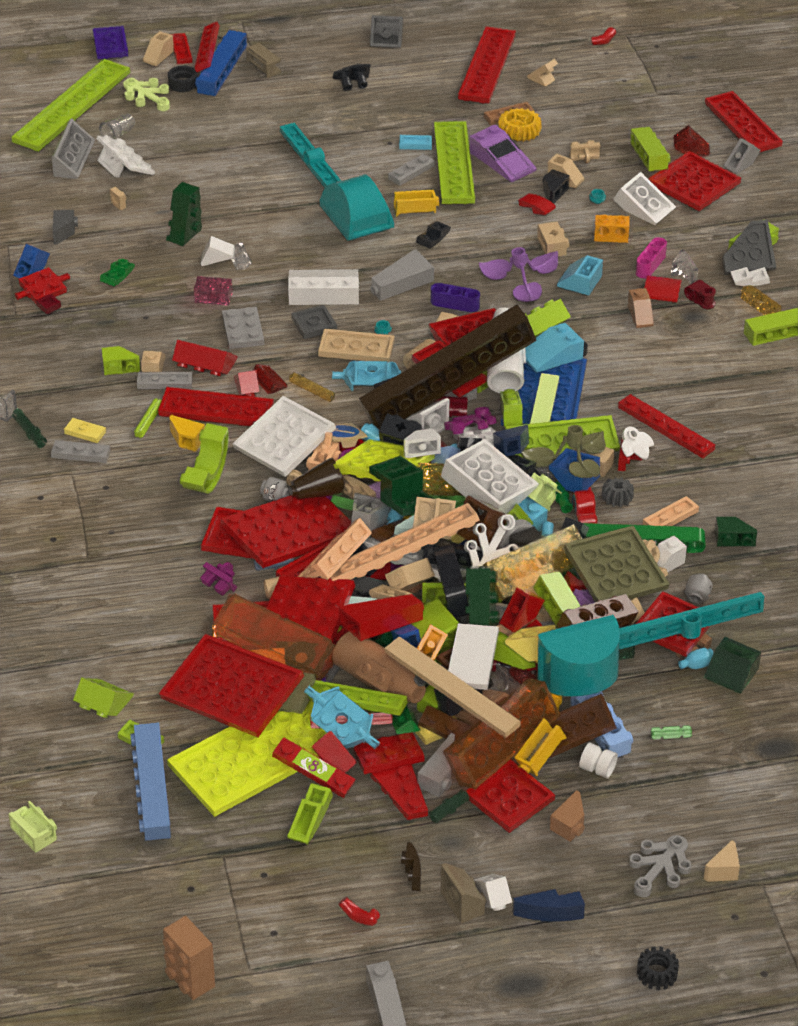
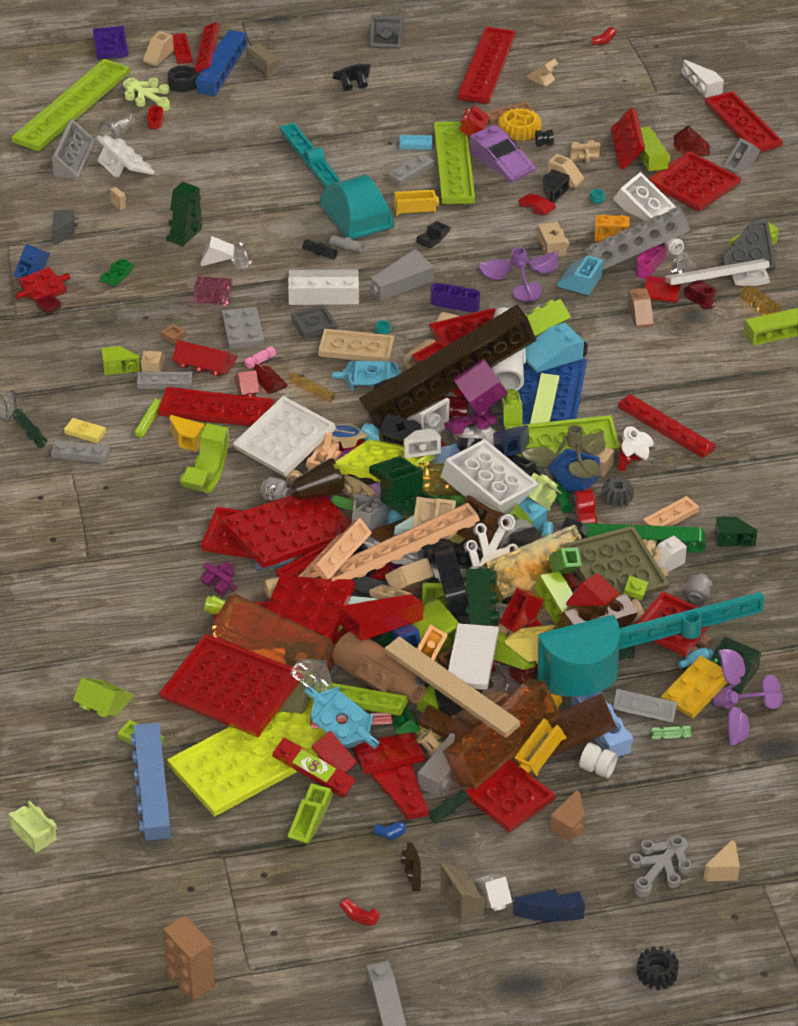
(155, 117): none -> red beam
(173, 333): none -> medium nougat plate
(213, 605): none -> lime cone
(260, 357): none -> bright pink axle
(312, 673): none -> clear slope
(320, 249): none -> black pin
(347, 243): none -> light grey pin
(390, 832): none -> blue arm
(428, 740): none -> tan bush
(473, 121): none -> red brick
(481, 386): none -> magenta slope
(544, 138): none -> black wheel
(565, 560): none -> bright green brick
(593, 592): none -> red slope
(627, 138): none -> red plate
(635, 588): none -> lime plate
(645, 241): none -> light grey brick
(645, 705): none -> light grey plate
(674, 246): none -> white cone
(696, 686): none -> yellow plate
(705, 80): none -> white slope
(717, 271): none -> white tile
(734, 668): none -> medium lavender plant

